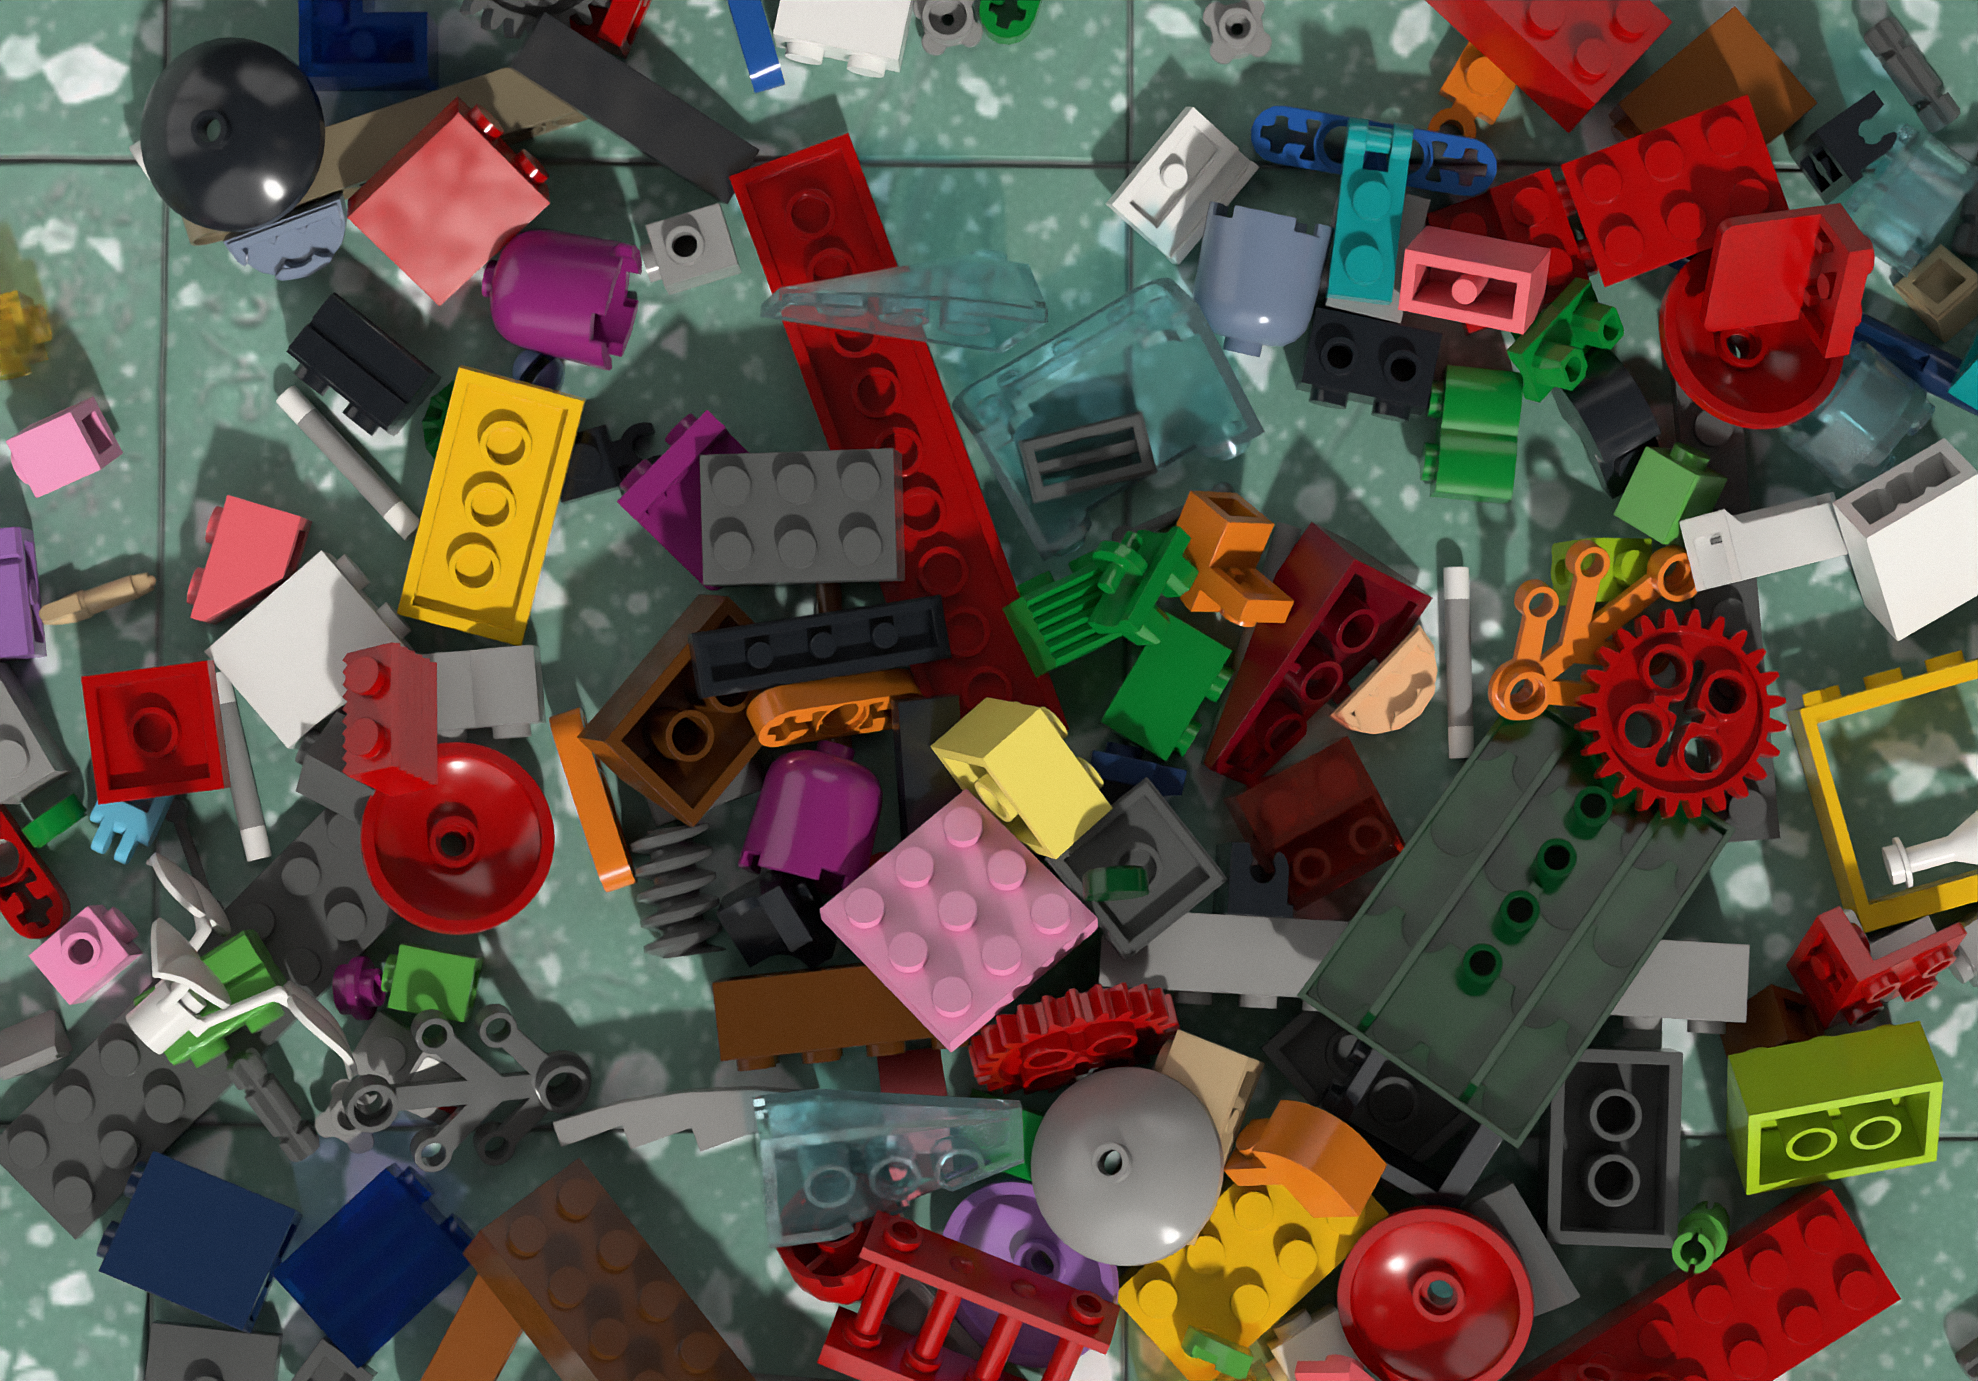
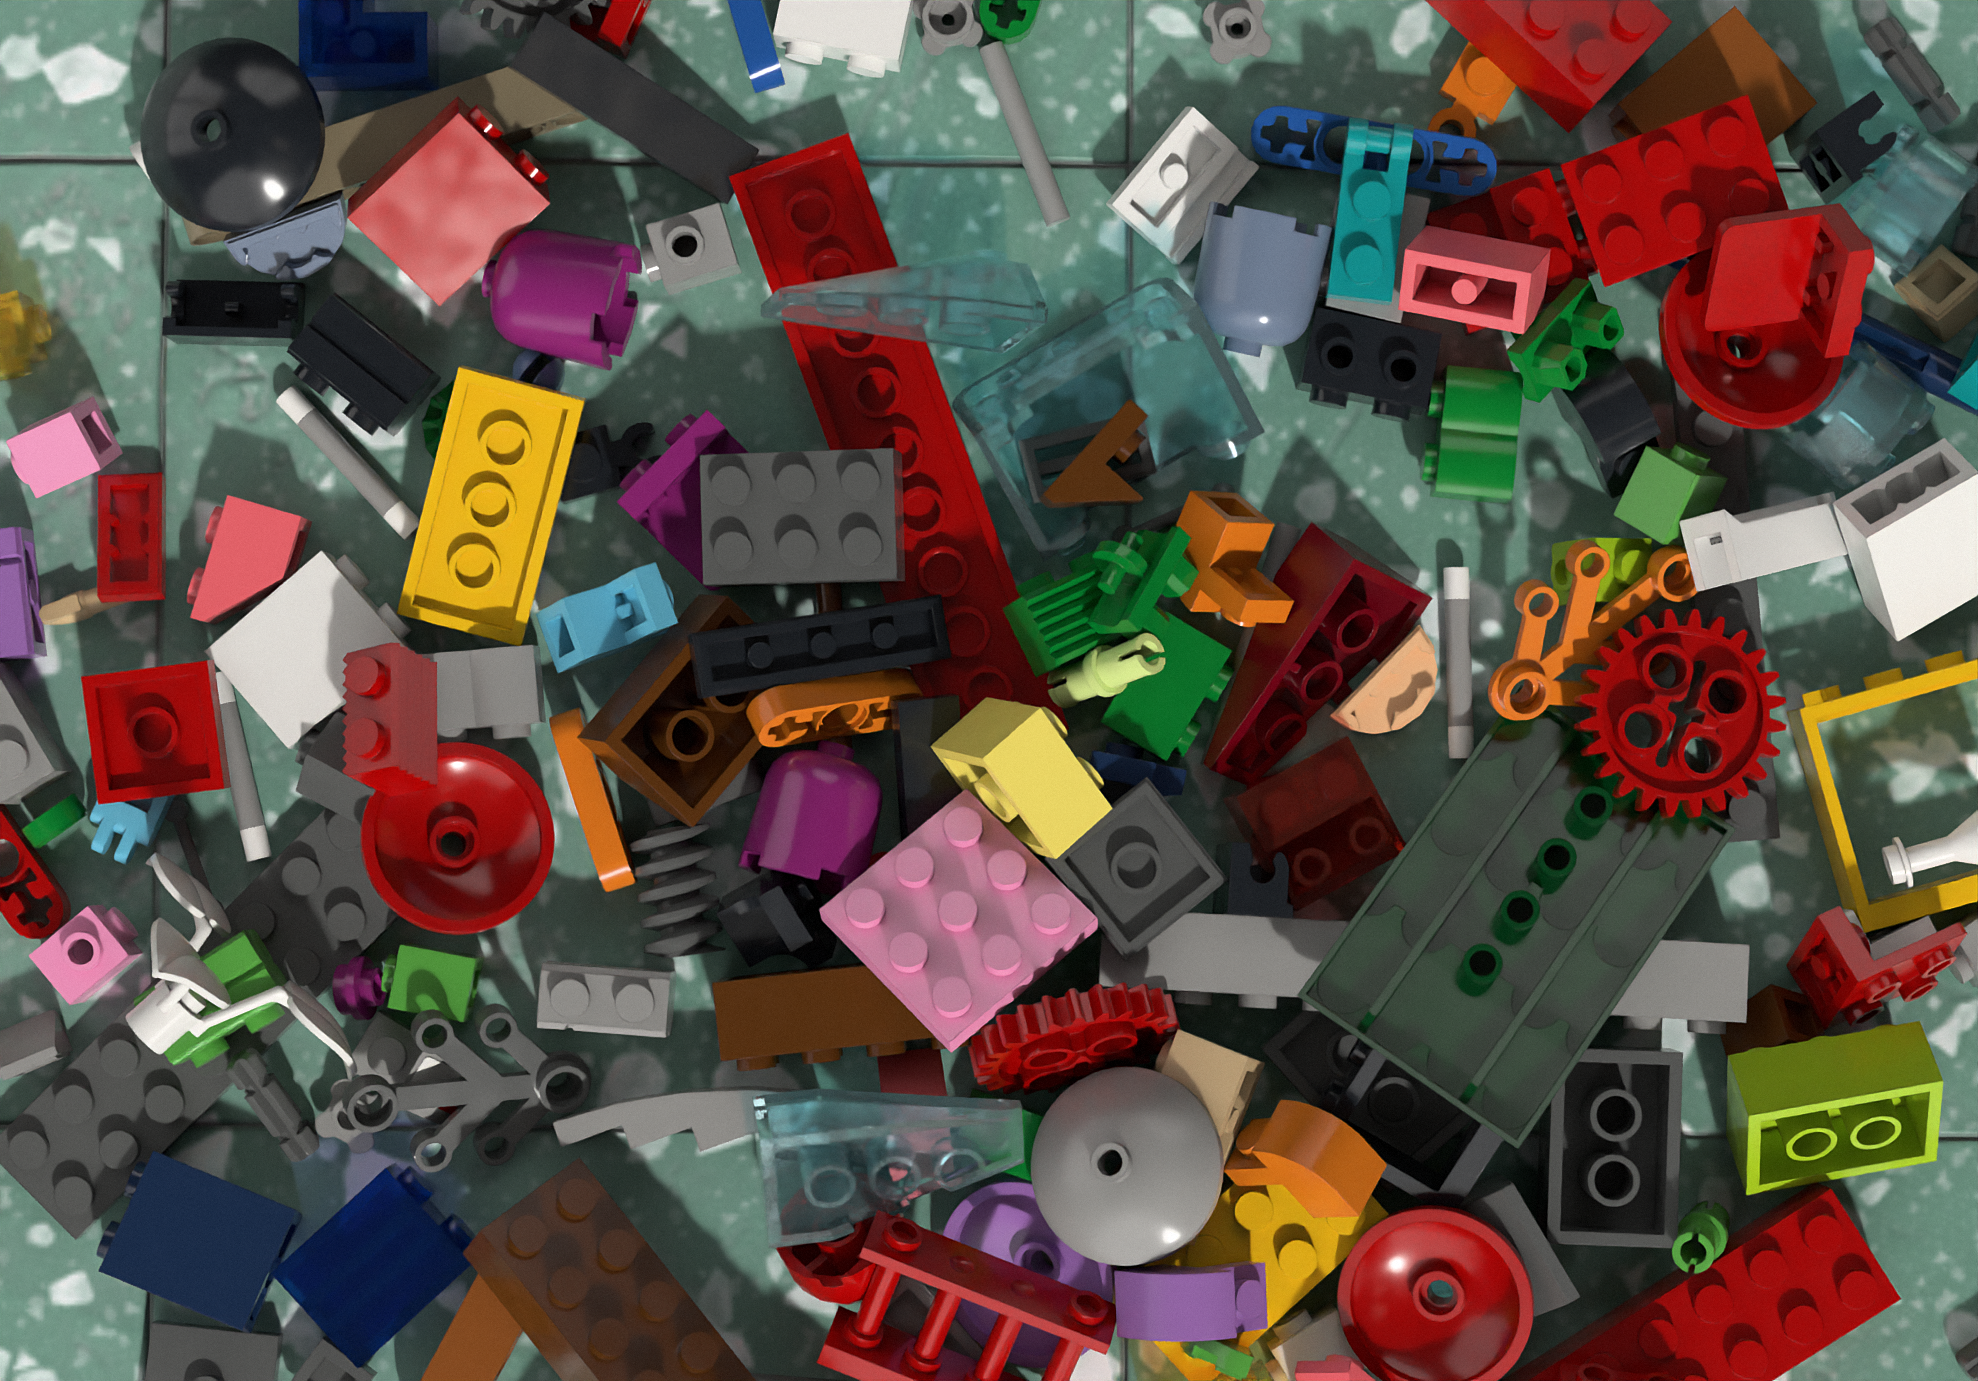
(131, 537): none -> red plate
(234, 312): none -> black hinge
(606, 999): none -> light grey brick
(608, 618): none -> medium azure brick
(1024, 133): none -> light grey bar
(1088, 478): none -> reddish brown slope
(1106, 670): none -> yellowish green pin
(1115, 883): dark green tile -> none
(1190, 1302): none -> medium lavender brick

